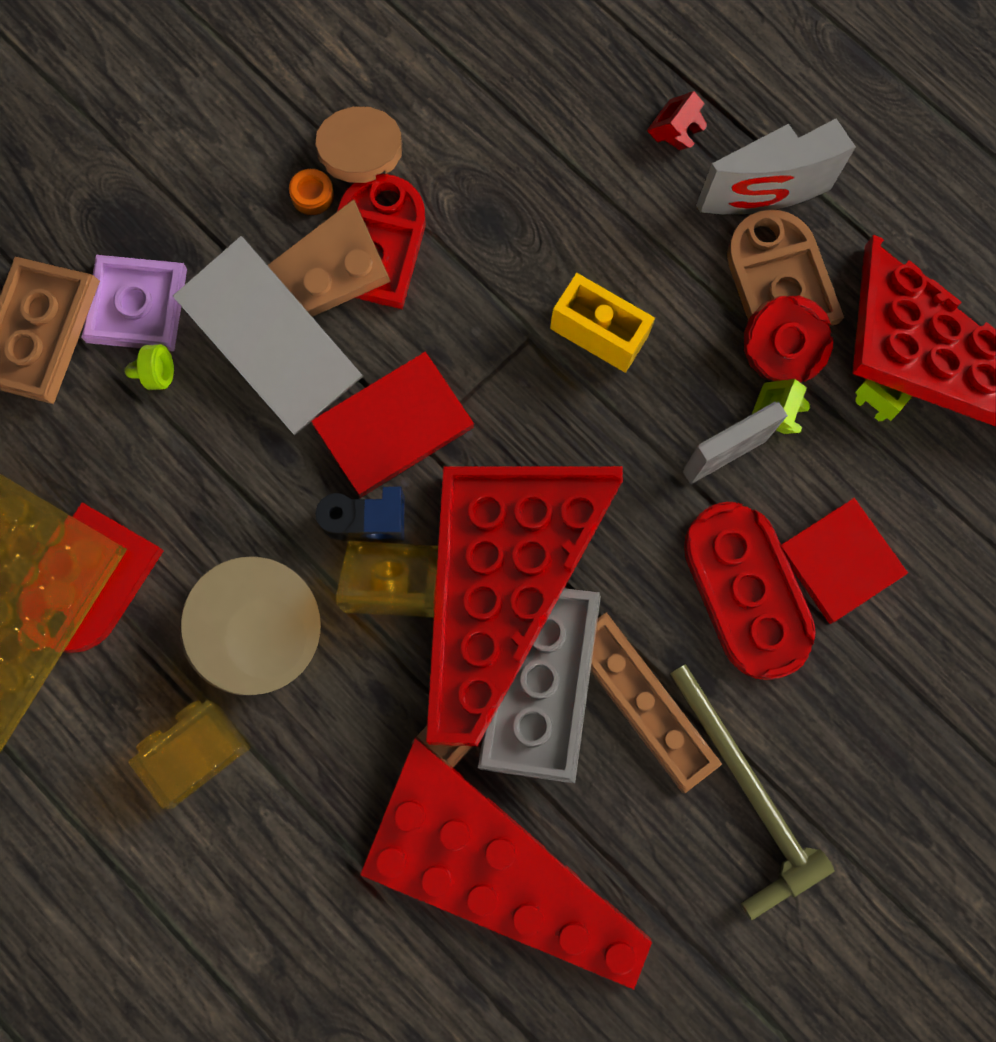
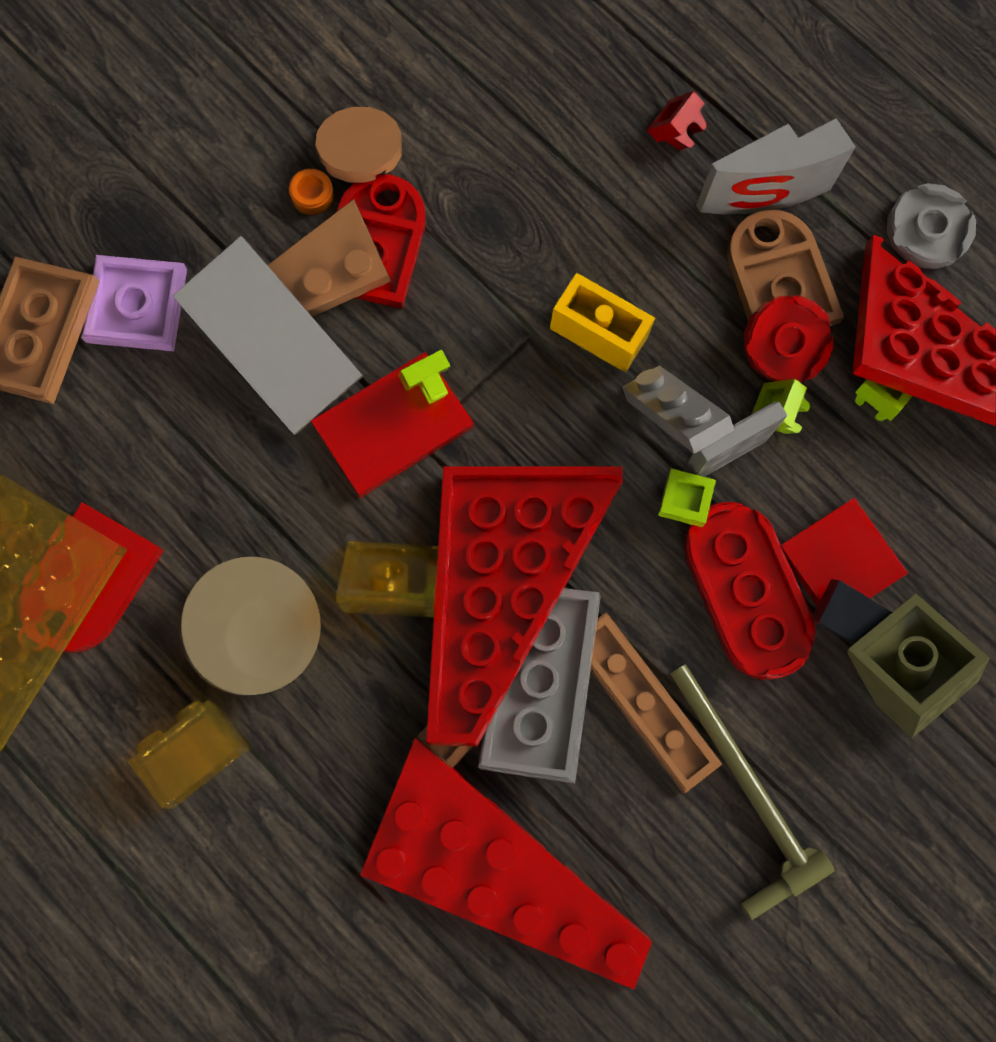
(152, 367): lime tile -> none
(363, 518): leg -> none
(426, 376): none -> lime tile
(678, 409): none -> light grey plate
(686, 497): none -> lime tile
(848, 612): none -> black tile
(916, 664): none -> olive slope
(931, 226): none -> light grey tile

